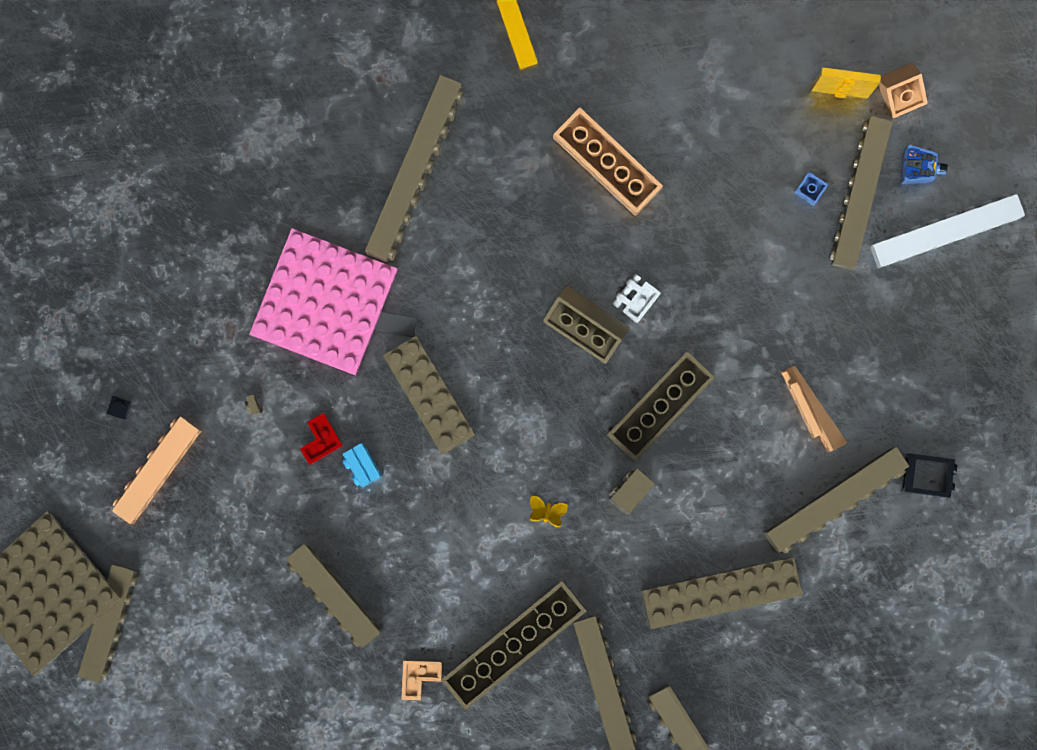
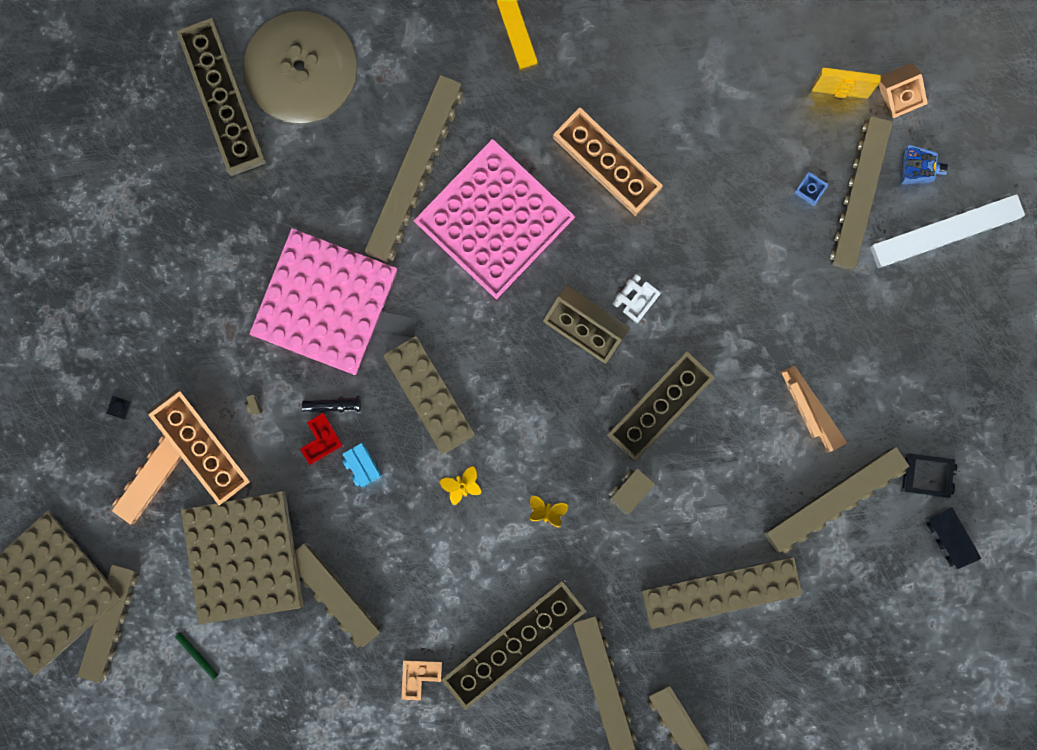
(196, 655): none -> dark green bar
(198, 446): none -> light nougat brick
(221, 97): none -> dark tan brick
(242, 558): none -> dark tan plate
(305, 93): none -> dark tan dish
(341, 404): none -> black pin
(463, 486): none -> yellow piece
(494, 219): none -> bright pink plate
(952, 538): none -> black slope

